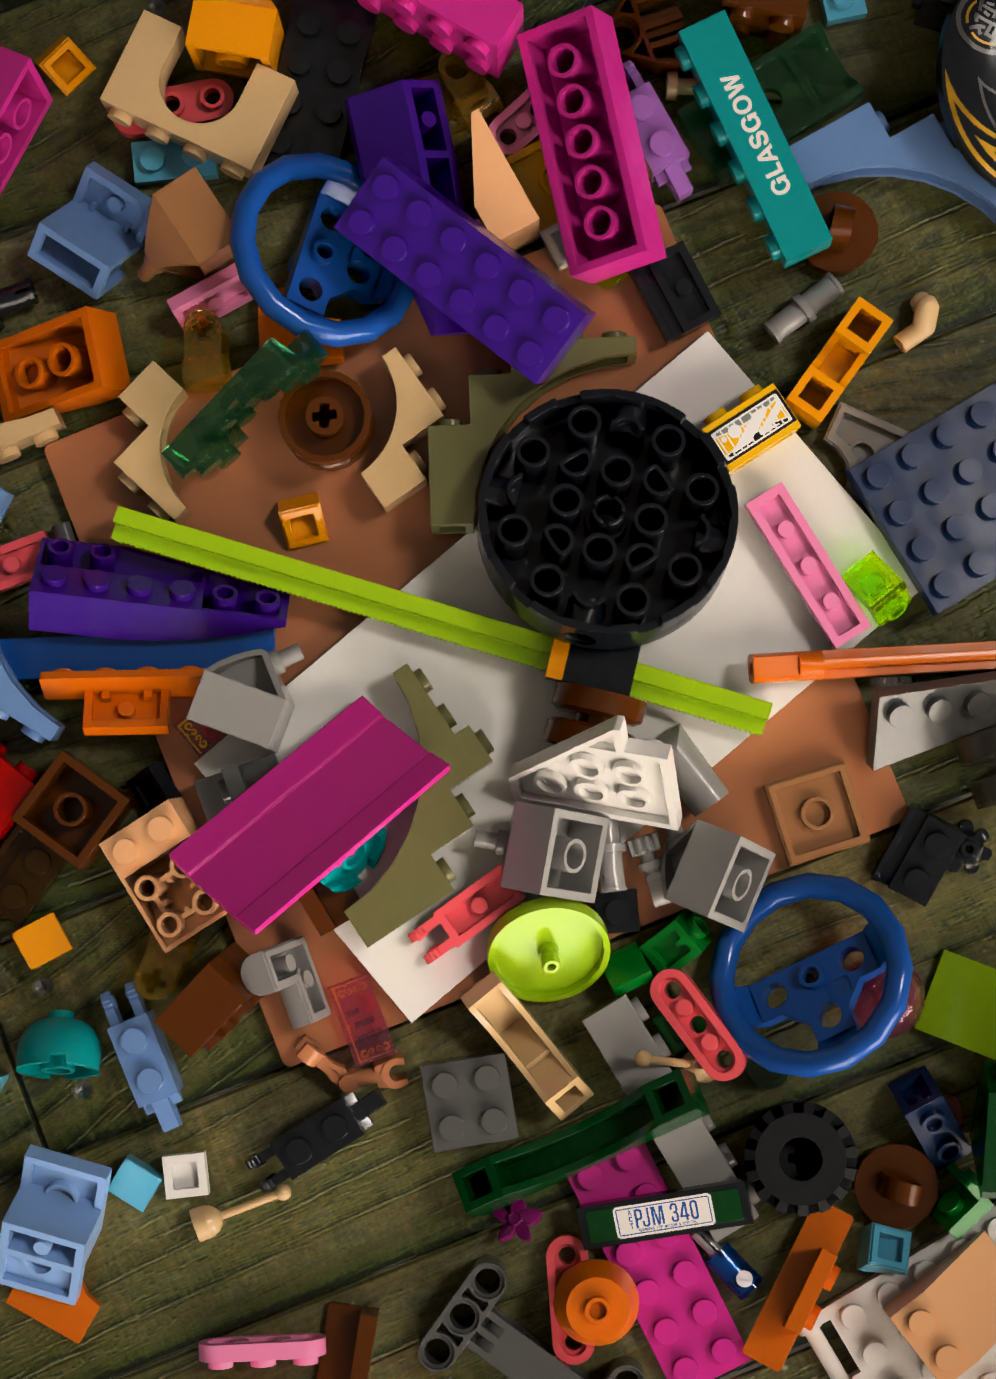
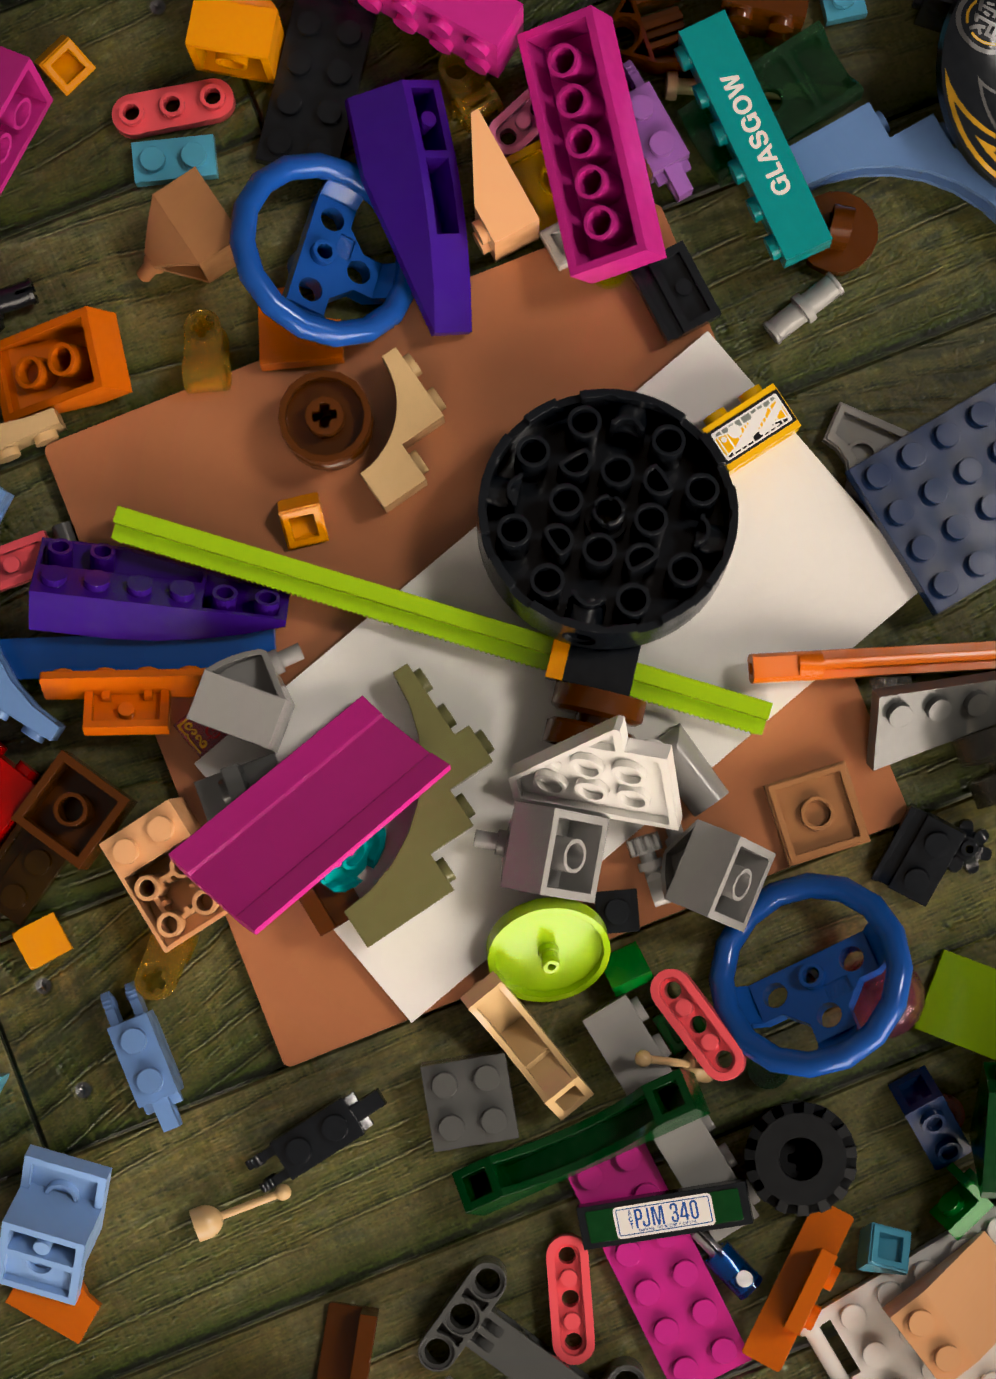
(59, 1048): teal cylinder -> none
(93, 232): medium blue piece -> none
(136, 1182): medium azure slope -> none
(152, 401): tan arch -> none
(153, 786): black plate -> none
(186, 1174): white plate -> none
(209, 1004): reddish brown brick -> none
(216, 430): clear green piece -> none
(217, 293): bright pink plate -> none
(235, 141): tan arch -> none
(262, 1349): bright pink plate -> none
(292, 973): light grey brick -> none
(350, 1079): nougat piece -> none
(362, 1019): clear pink tile -> none
(464, 270): dark purple brick -> none
(469, 913): coral hinge -> none
(495, 401): olive arch -> none
(517, 1221): magenta plant -> none
(596, 1302): orange cone -> none
(612, 870): light grey pin -> none
(677, 941): green bracket -> none
(807, 565): bright pink plate -> none
(837, 362): light orange arch -> none
(878, 588): clear neon green bracket -> none
(896, 1185): reddish brown tile -> none
(924, 322): tan arm -> none

